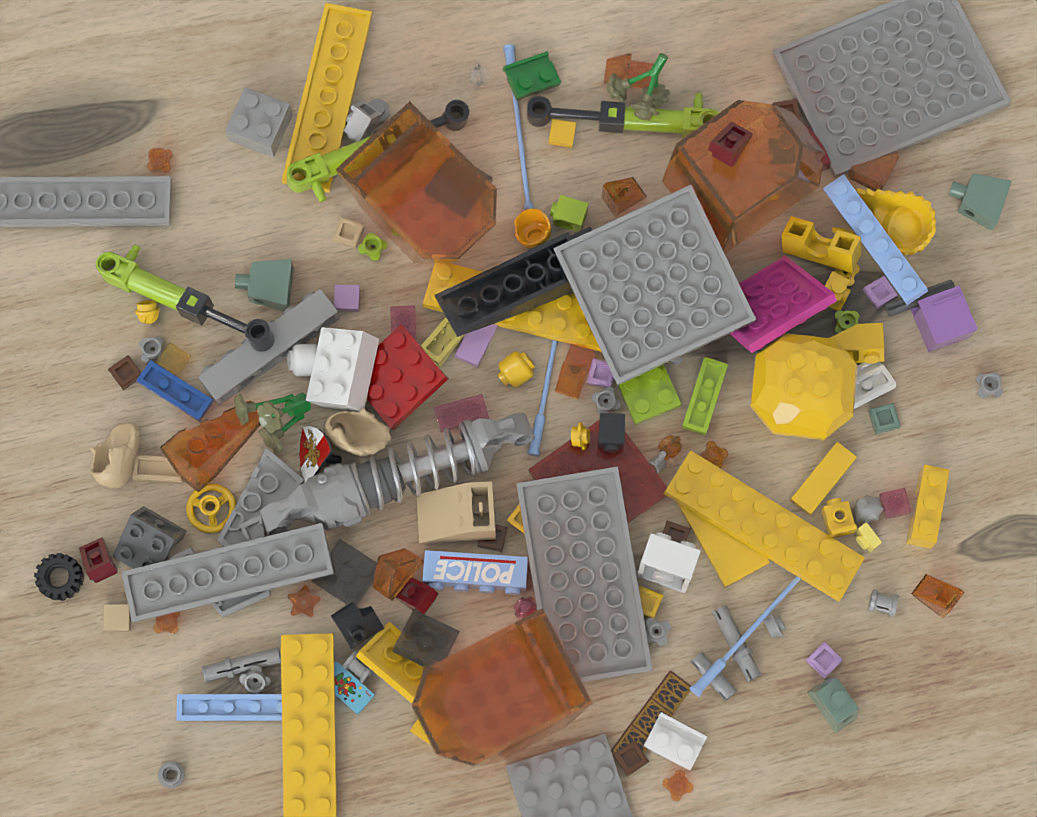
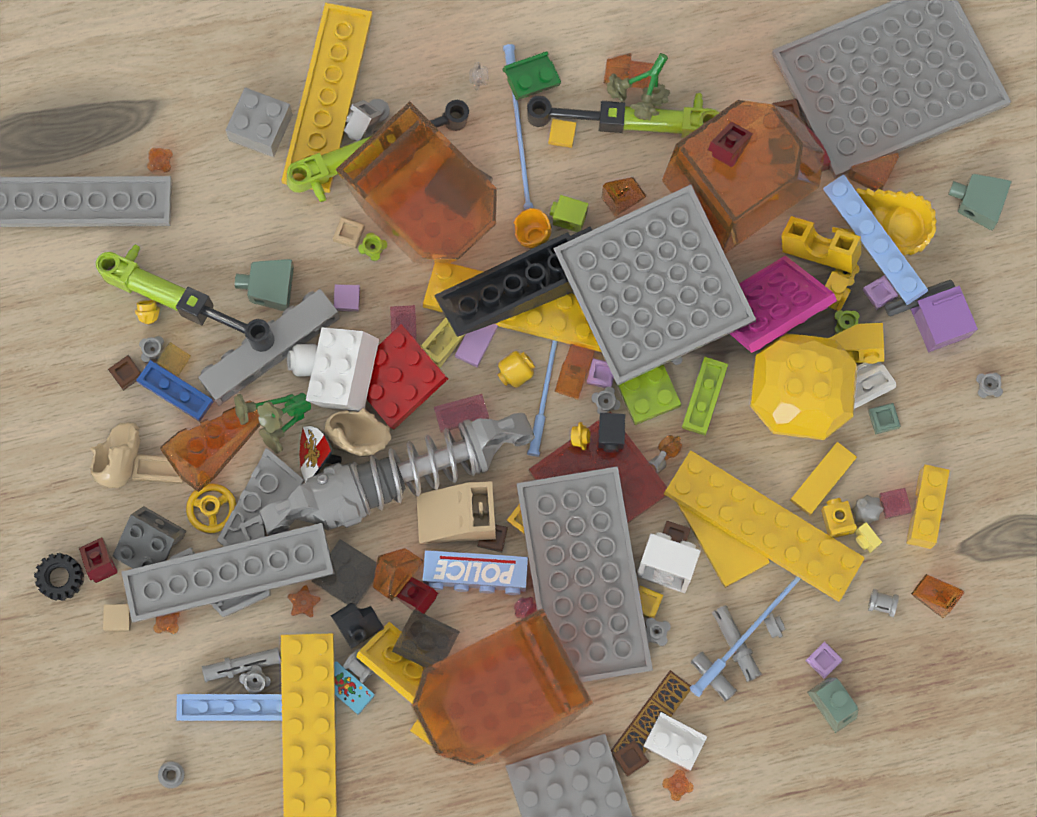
(711, 448): clear orange plate -> none

